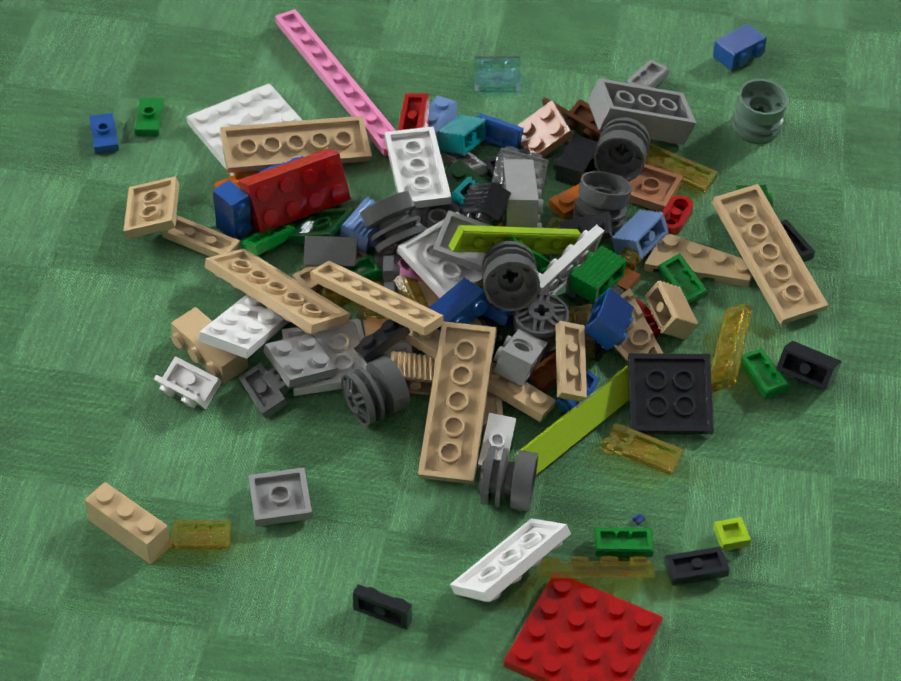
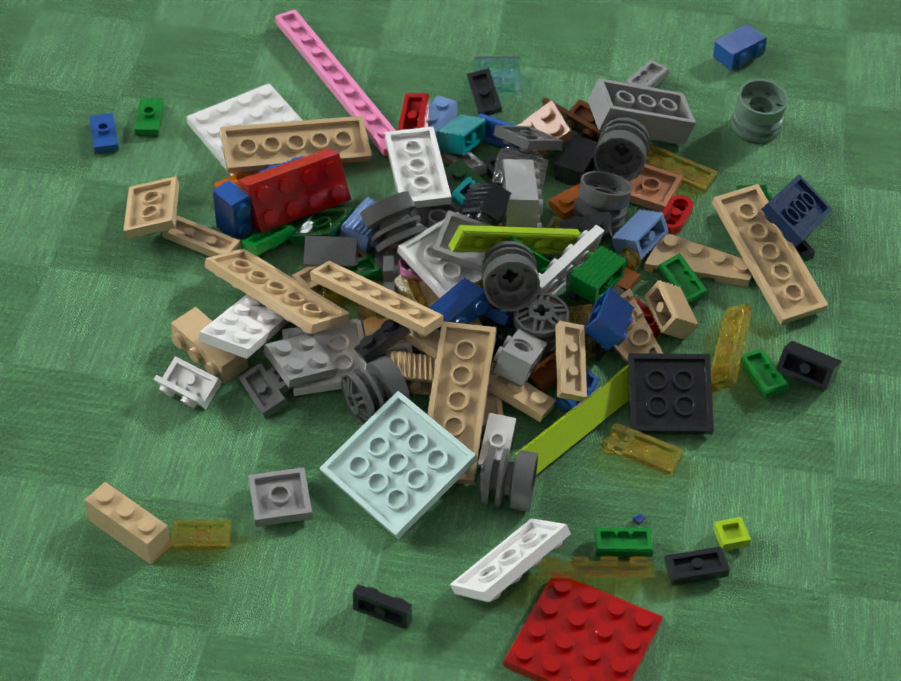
(398, 464): none -> light aqua plate
(484, 92): none -> black plate
(527, 138): none -> dark grey plate
(796, 210): none -> dark blue plate

